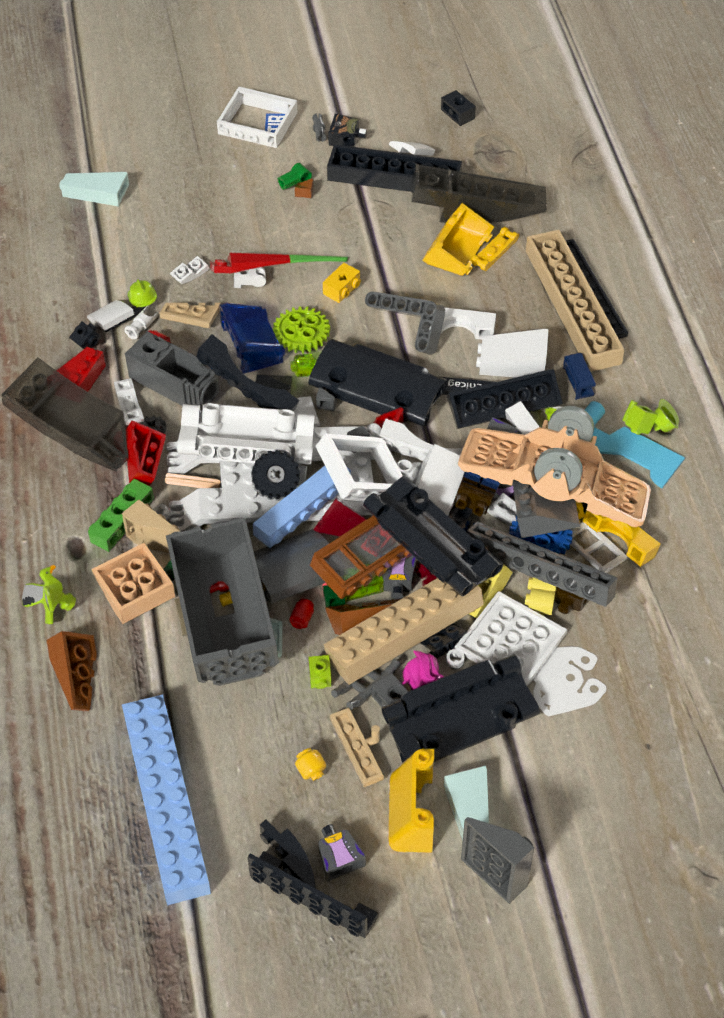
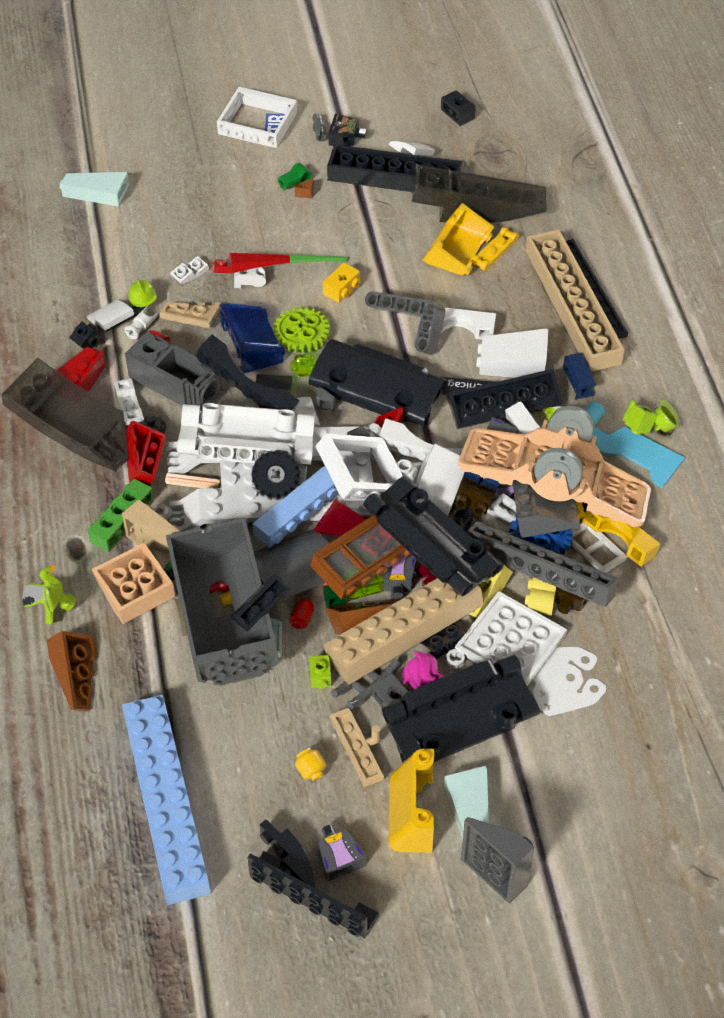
(260, 602): none -> black slope

